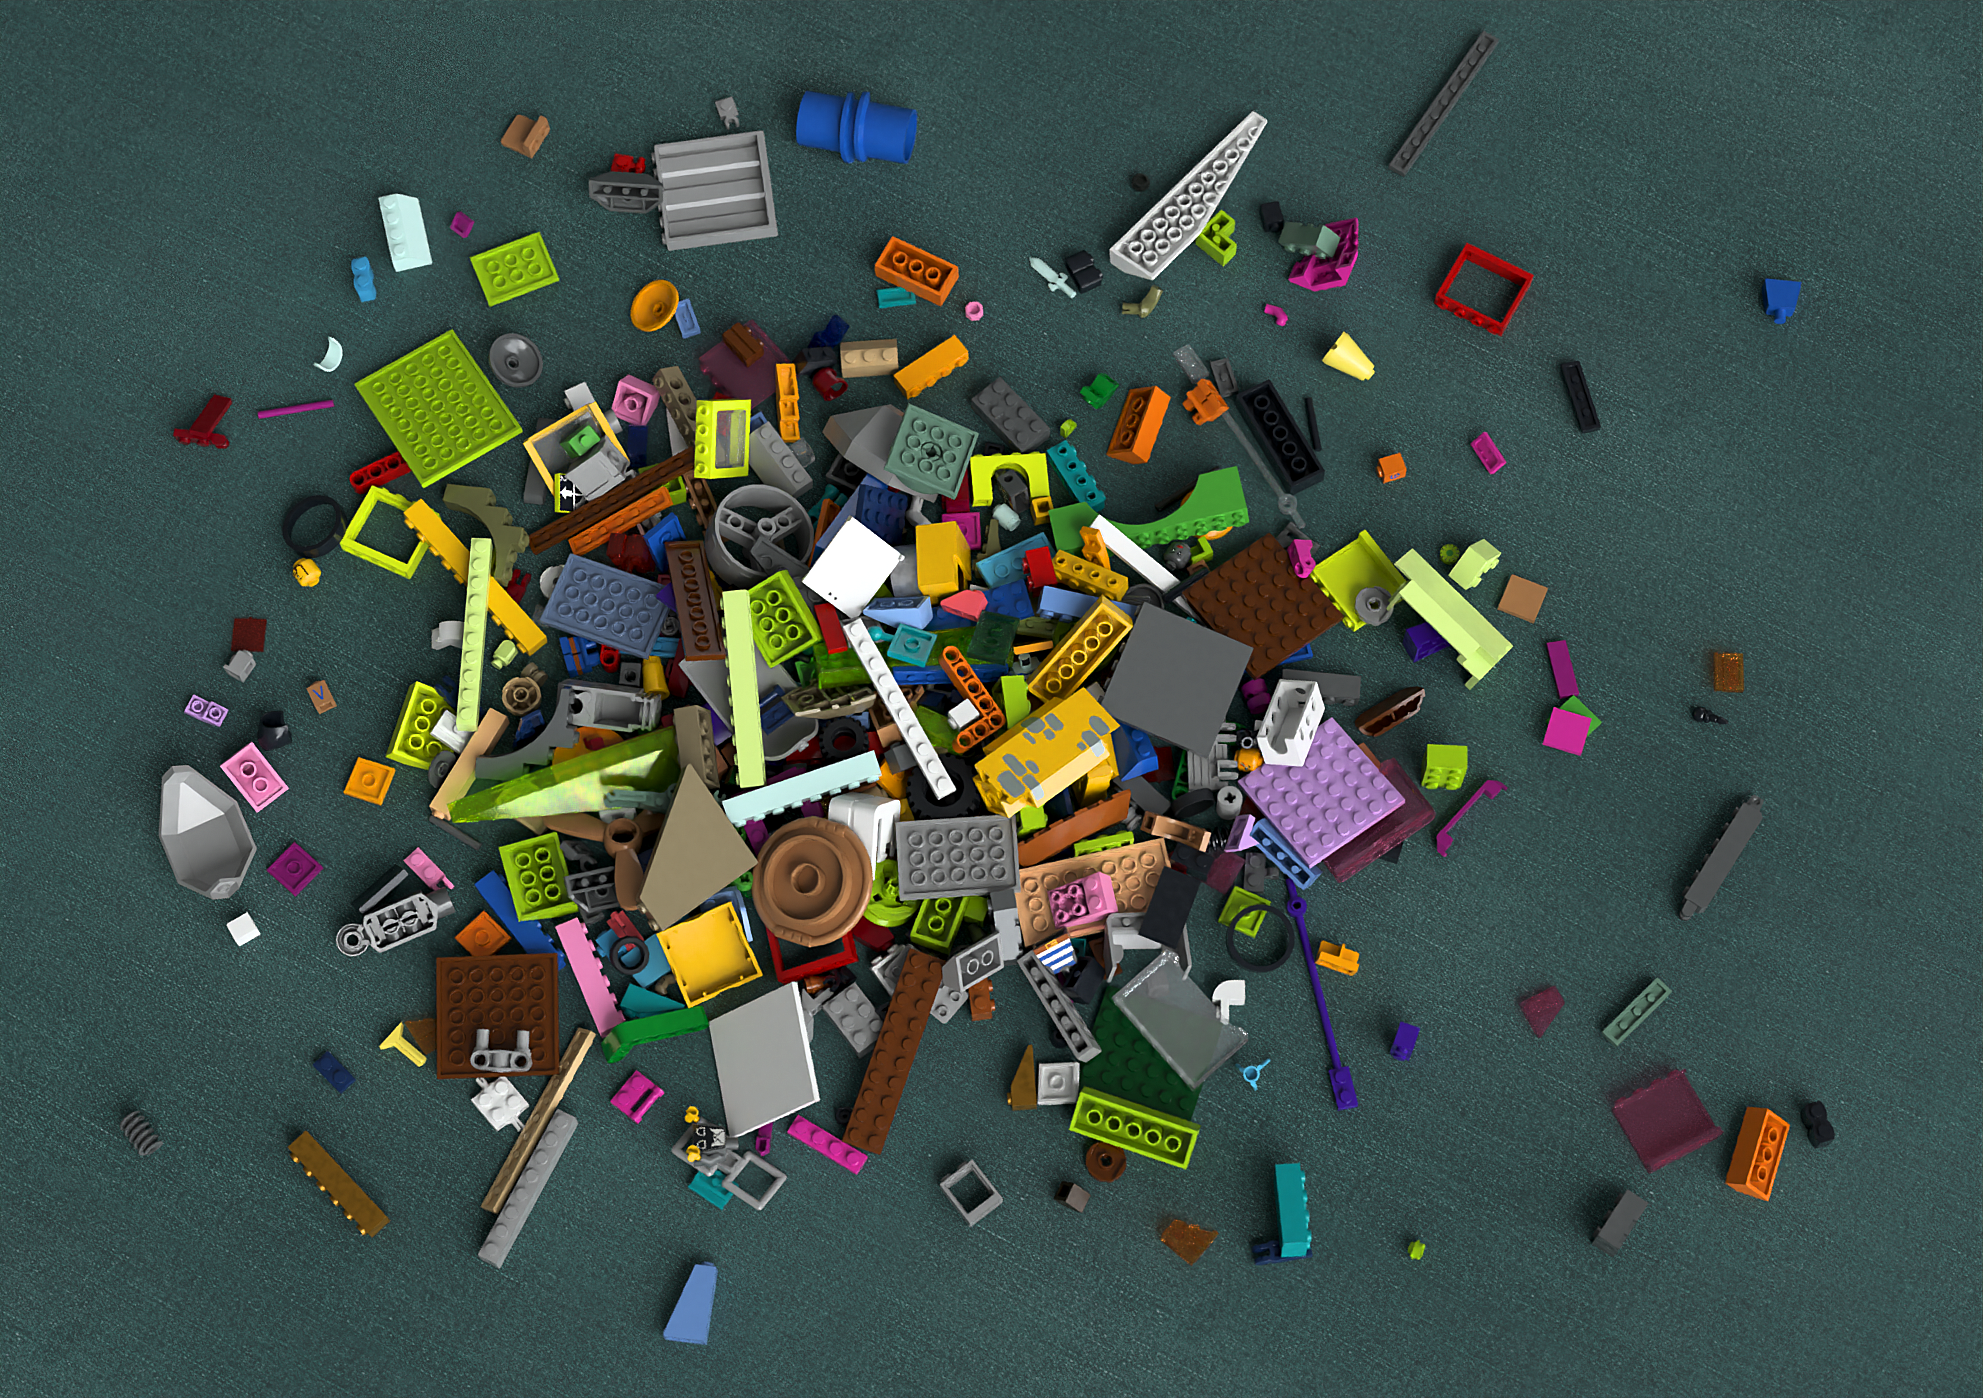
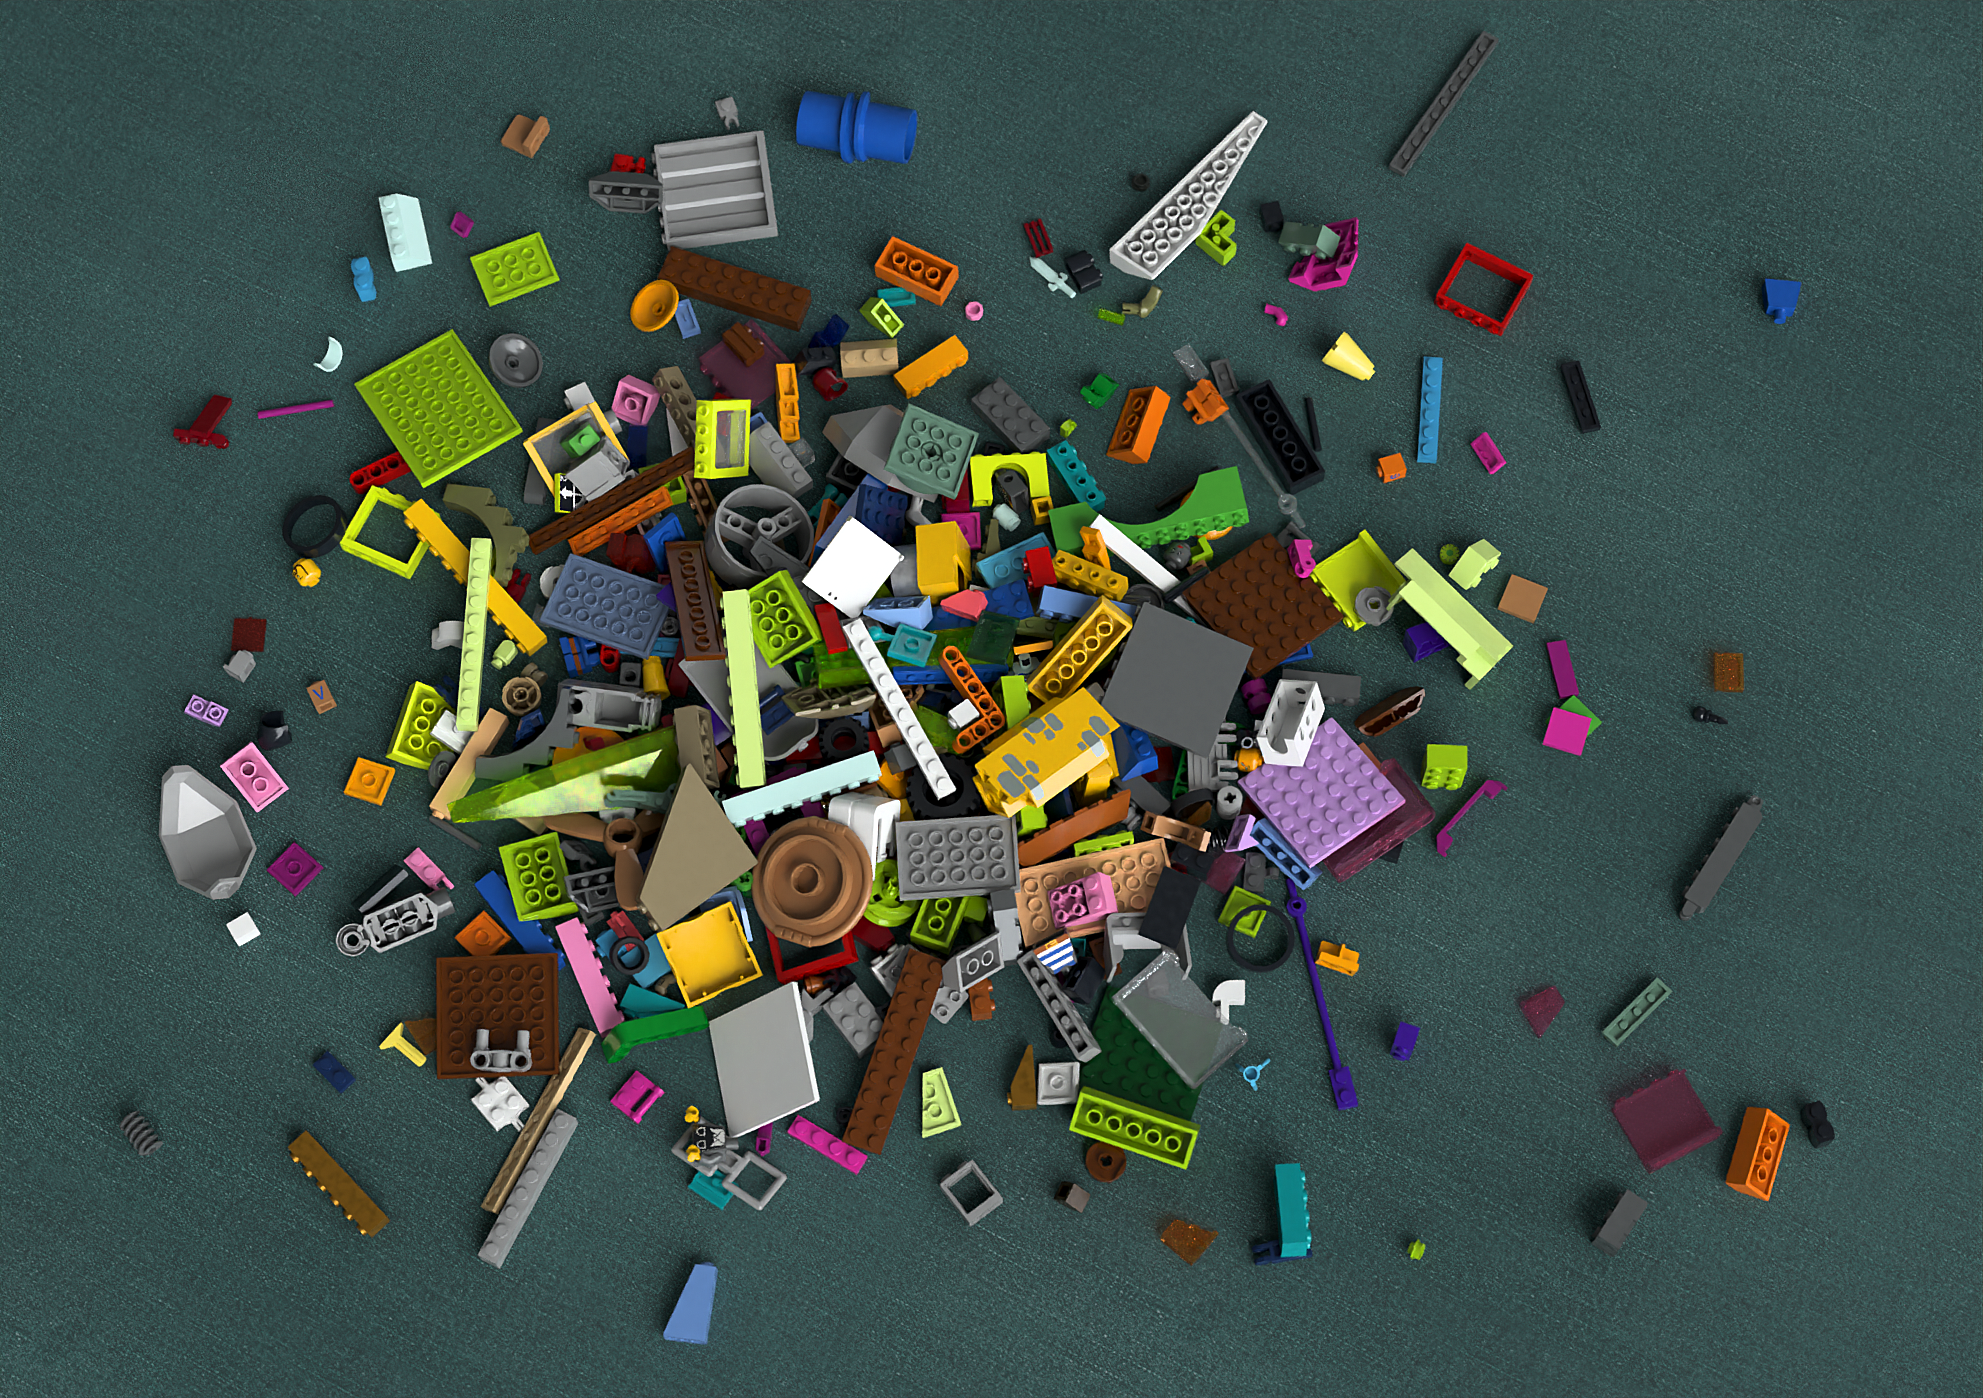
(736, 289): none -> reddish brown brick
(881, 316): none -> lime slope
(938, 1105): none -> yellowish green wing
(1027, 227): none -> dark red tile
(1111, 316): none -> clear neon green axle
(1201, 815): none -> clear orange tile
(1429, 409): none -> dark azure plate

